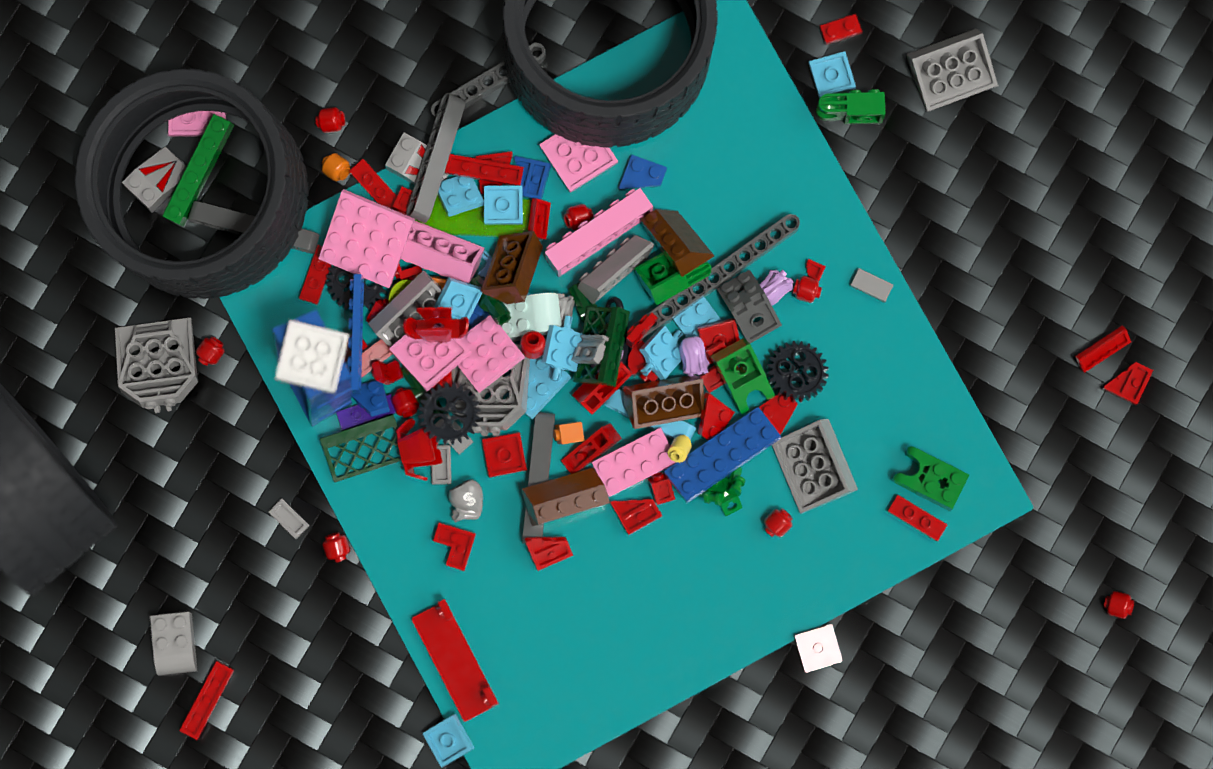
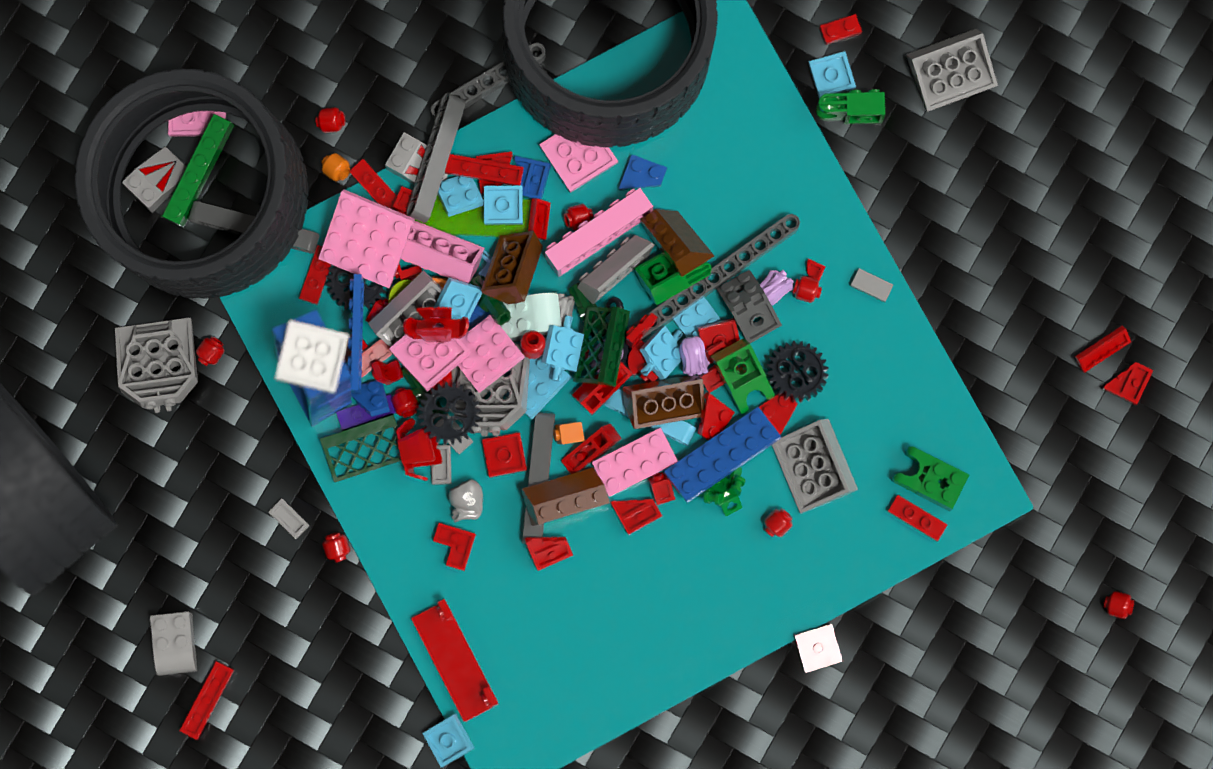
(590, 349): light grey plate -> none
(679, 448): light yellow brick -> none

